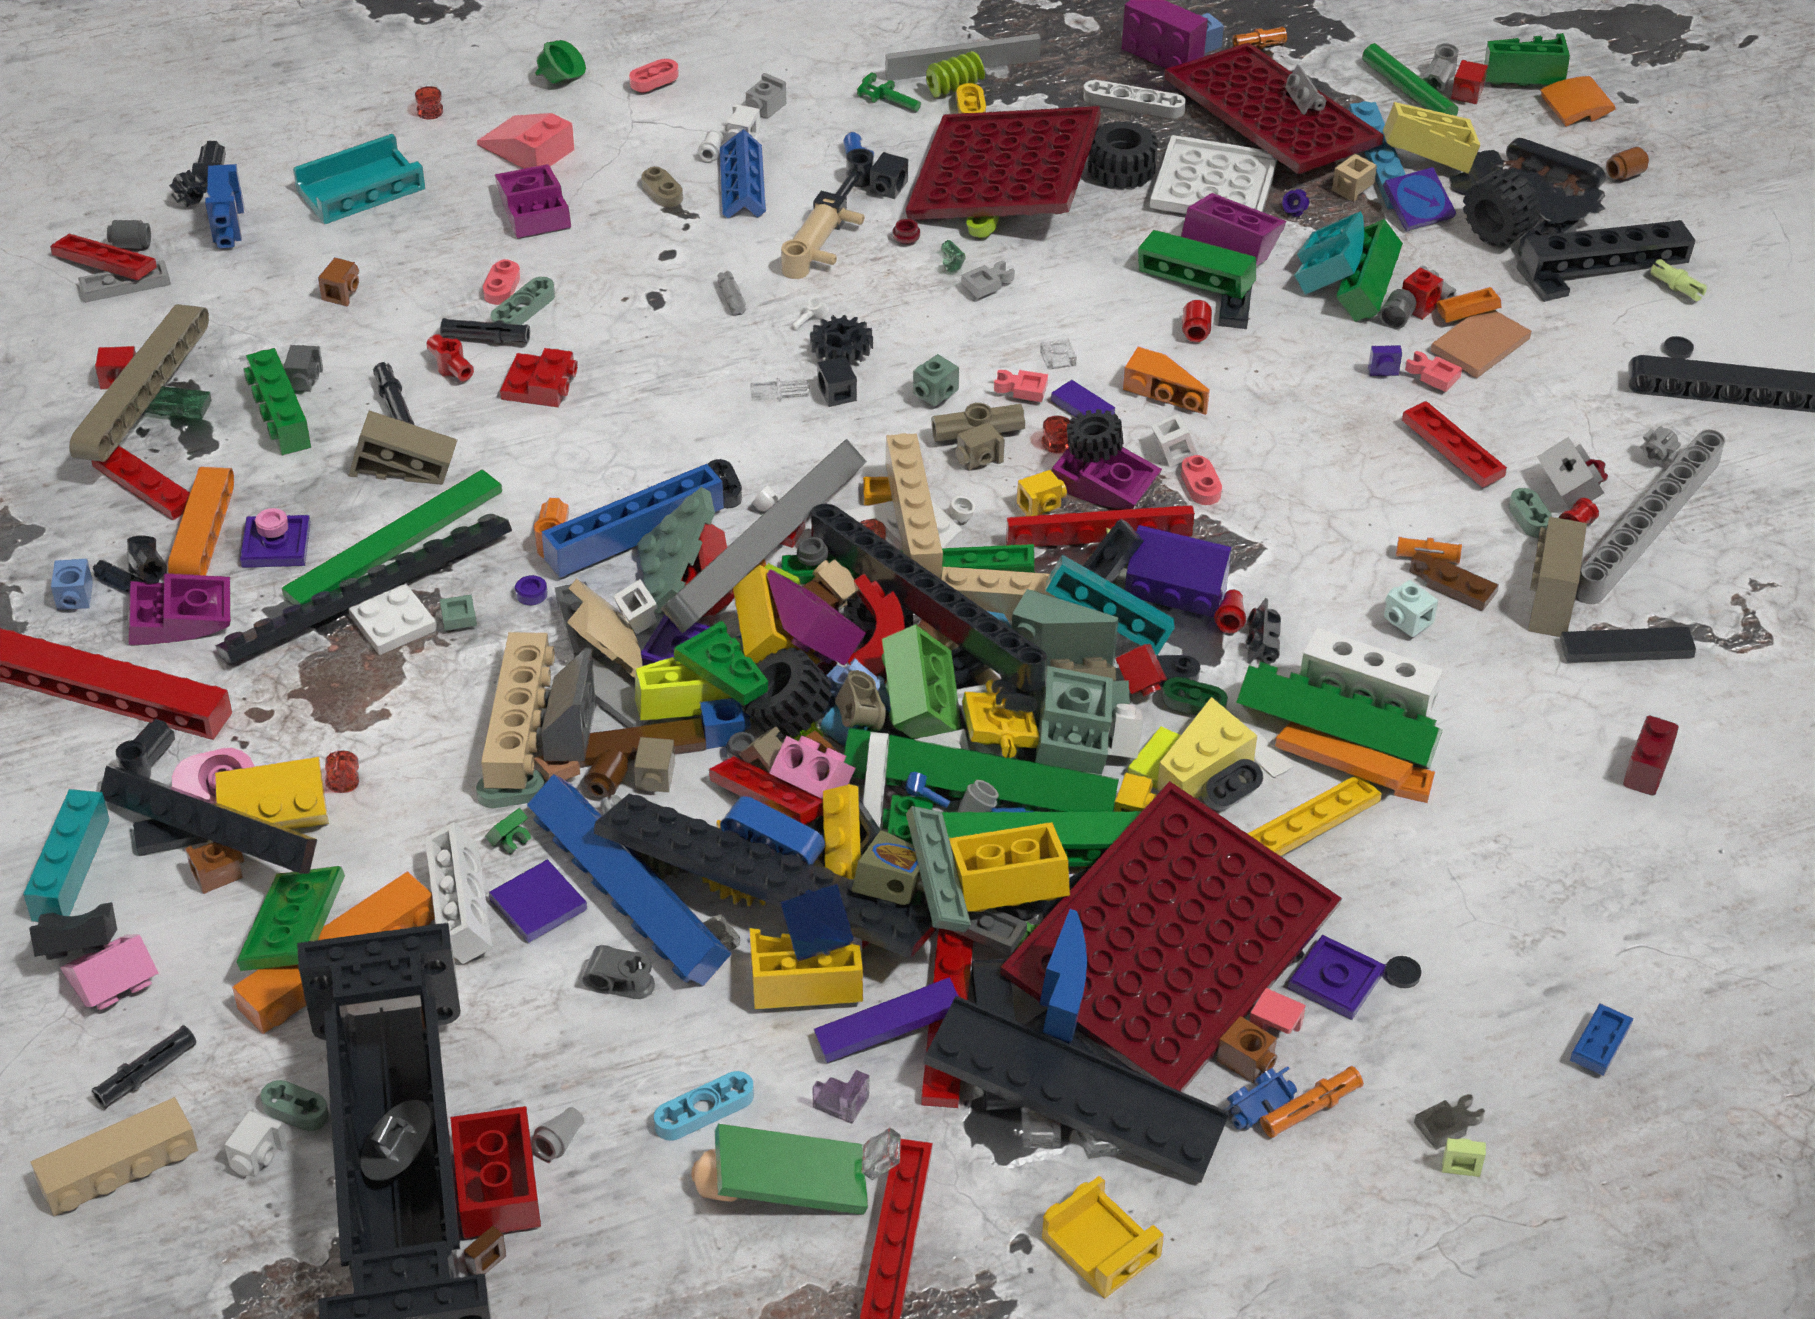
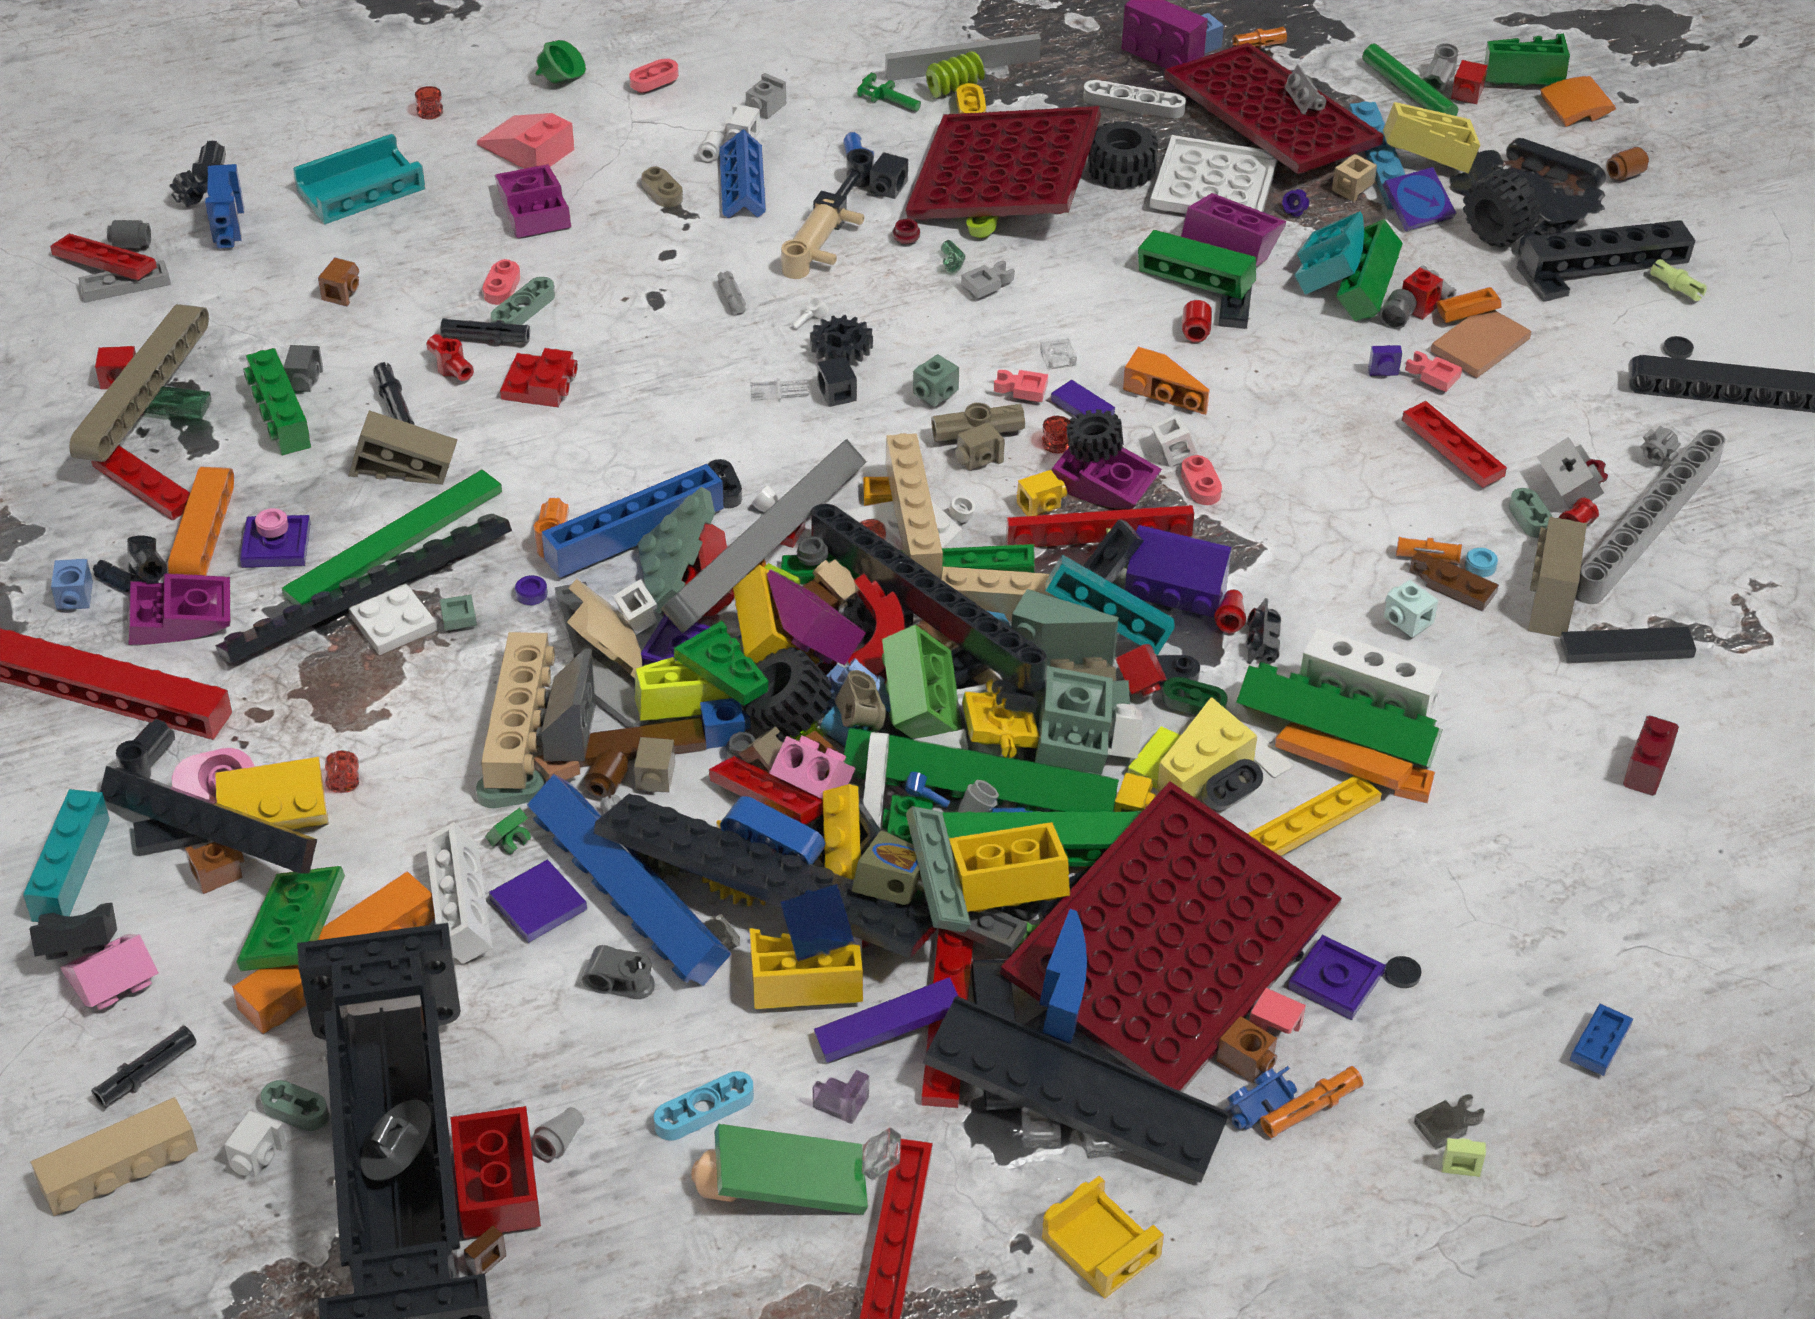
(1481, 562): none -> medium azure tile

